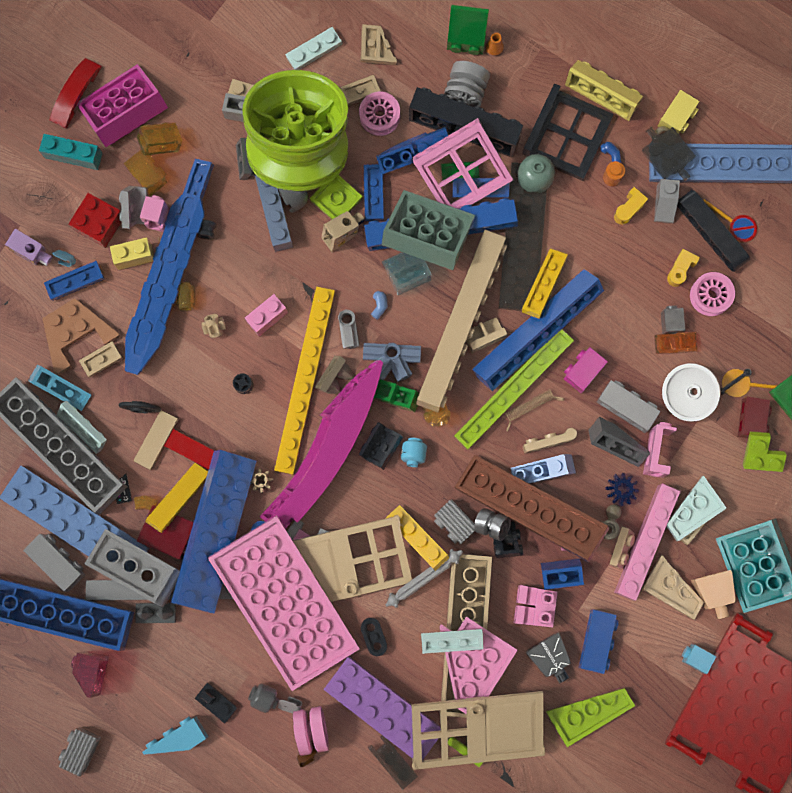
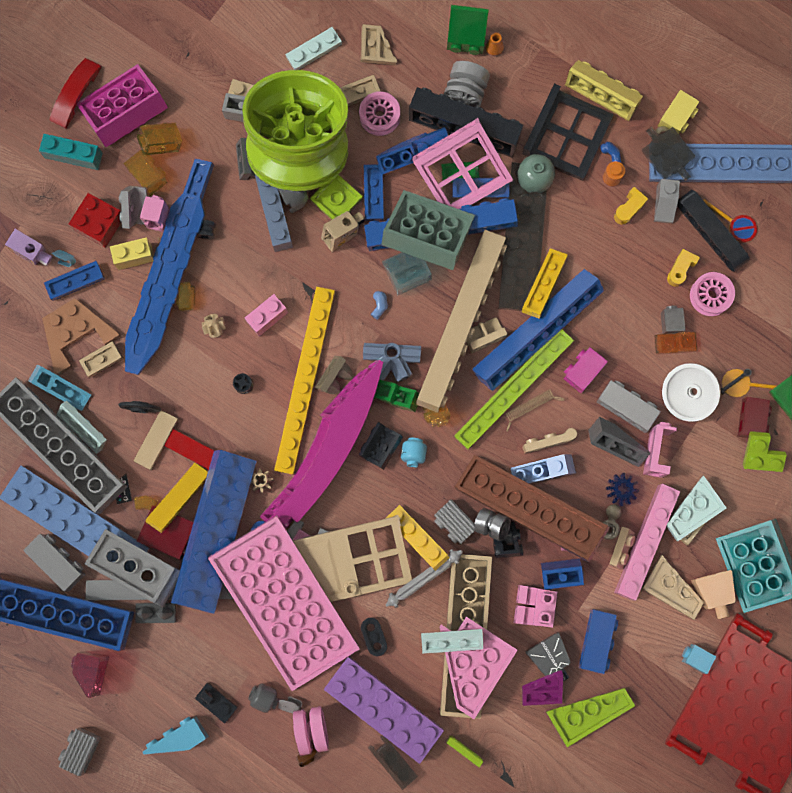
(348, 331): light grey piece -> none
(495, 731): tan door -> none
(544, 690): none -> magenta wing

